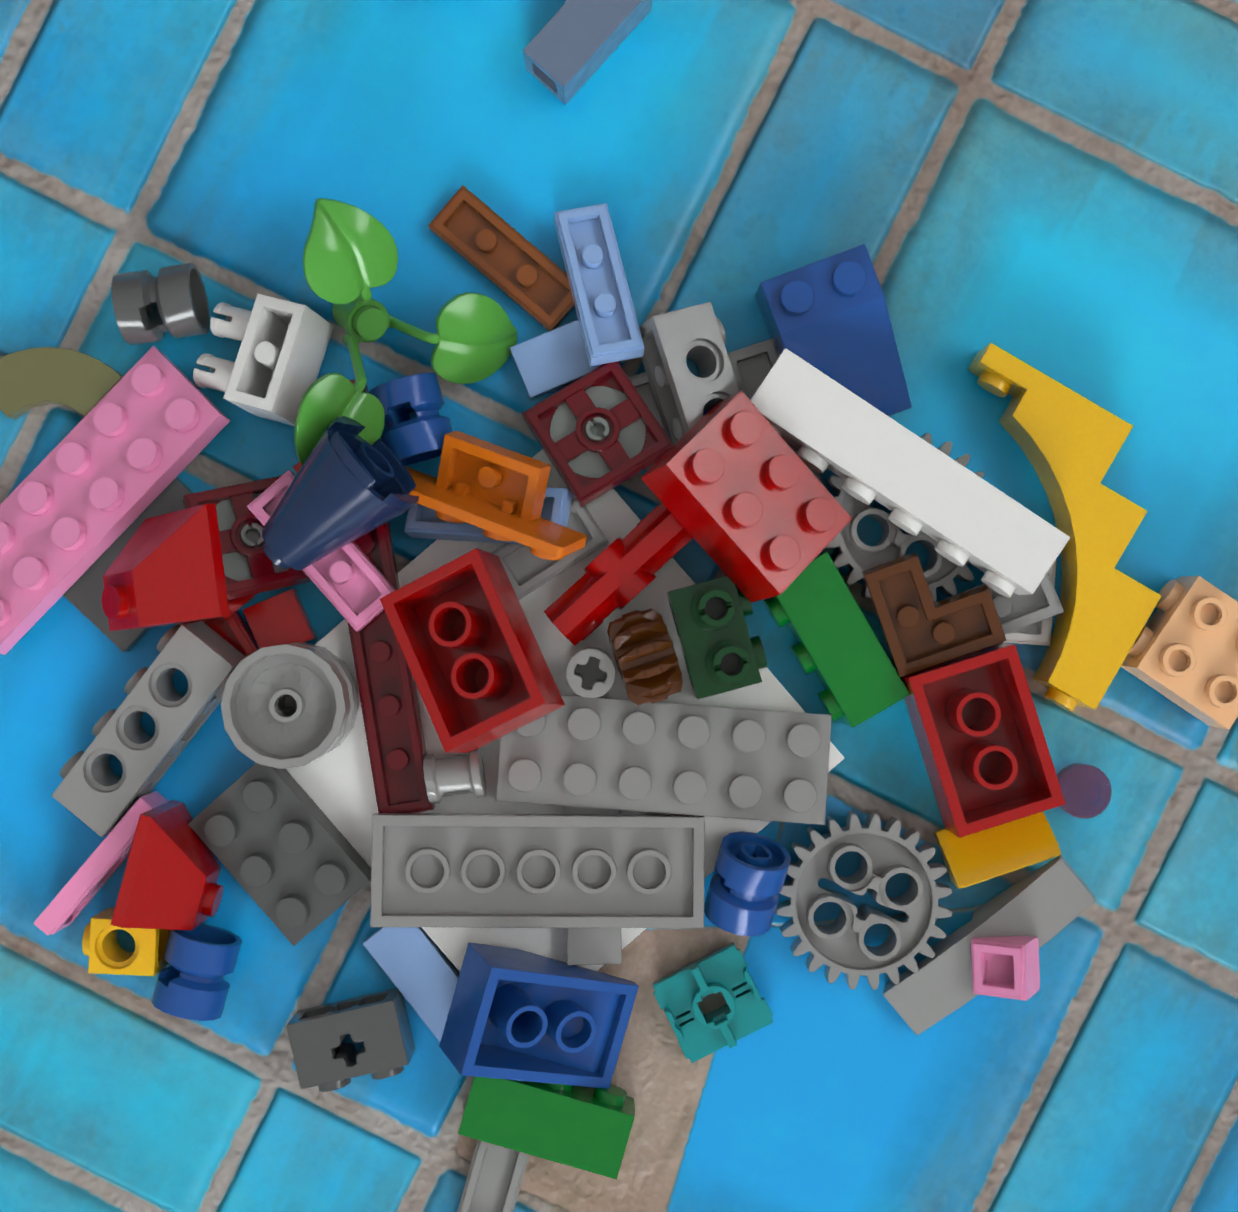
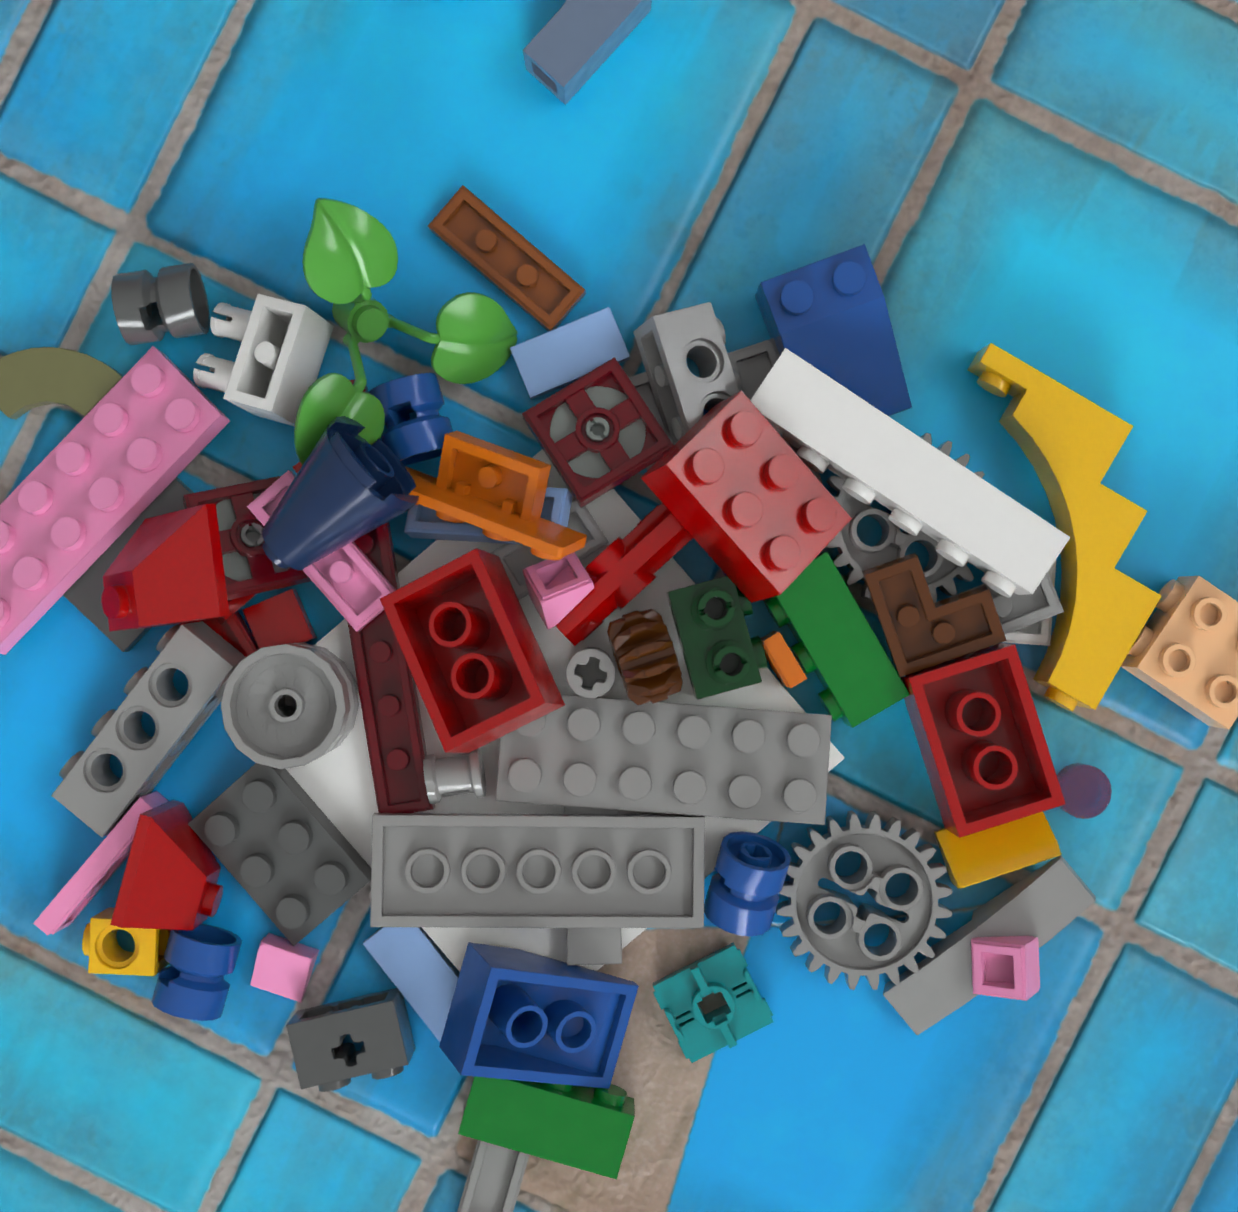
(283, 967): none -> bright pink slope
(557, 587): none -> bright pink slope
(598, 284): light blue tile -> none
(782, 660): none -> orange tile

